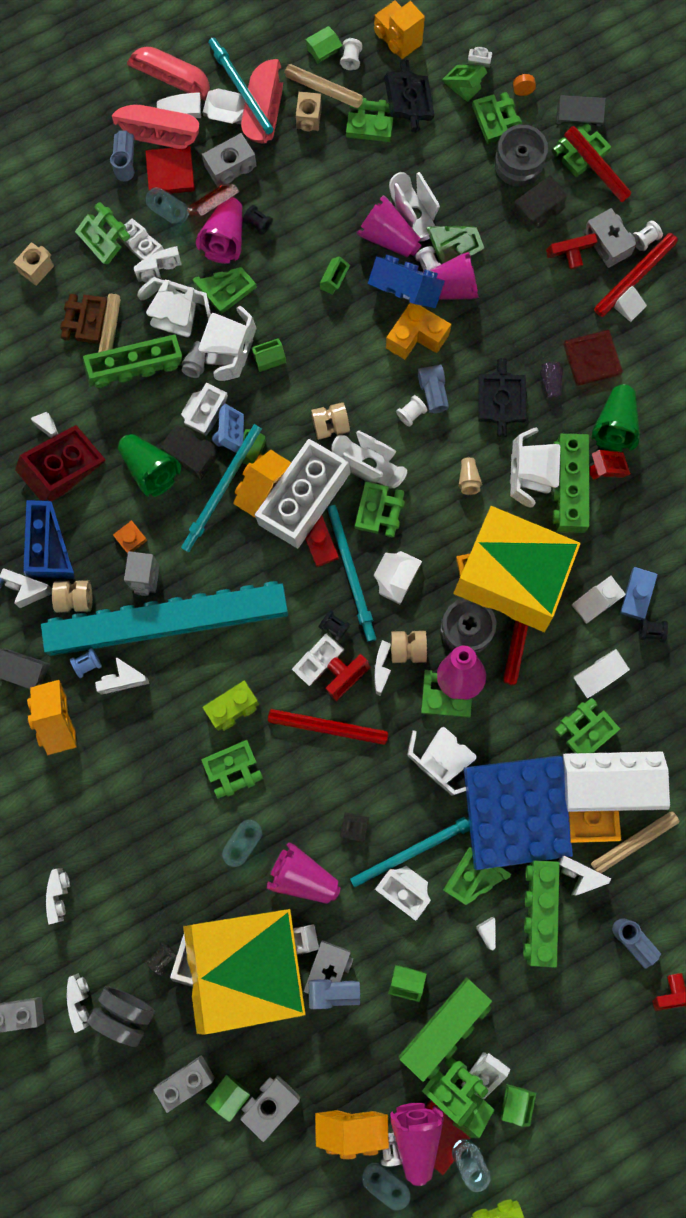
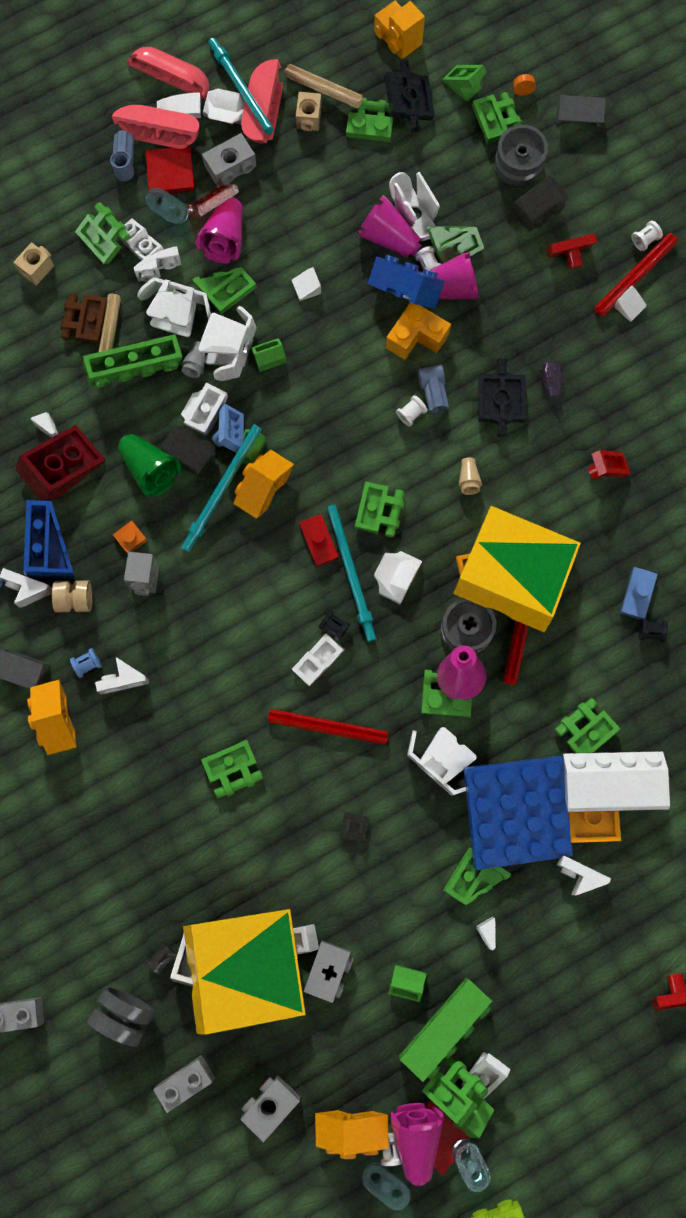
(56, 886): white slope -> none
(77, 991): white slope -> none
(164, 619): teal brick -> none
(228, 1097): bright green piece -> none
(231, 706): lime brick -> none
(242, 843): clear light blue plate -> none
(257, 219): black bush -> none
(302, 877): dark pink cone -> none
(303, 493): white brick -> none
(307, 284): none -> white slope
(323, 44): bright green piece -> none
(326, 994): sand blue piece -> none
(335, 264): bright green piece -> none
(338, 417): tan wheel -> none
(345, 675): red tile -> none
(350, 59): white bush -> none
(381, 673): white slope -> none
(384, 473): white piece -> none
(405, 890): white slope -> none
(408, 647): tan wheel -> none
(461, 826): teal bar -> none
(479, 56): white slope -> none
(518, 1106): bright green piece -> none
(535, 470): white piece -> none
(542, 913): bright green brick -> none
(573, 159): bright green plate -> none
(573, 487): bright green brick -> none
(593, 357): clear red tile -> none
(597, 163): red axle -> none
(598, 599): white slope -> none
(601, 673): white slope -> none
(612, 238): light grey brick -> none
(618, 421): green cone -> none
(635, 842): tan axle -> none
(636, 943): sand blue piece -> none

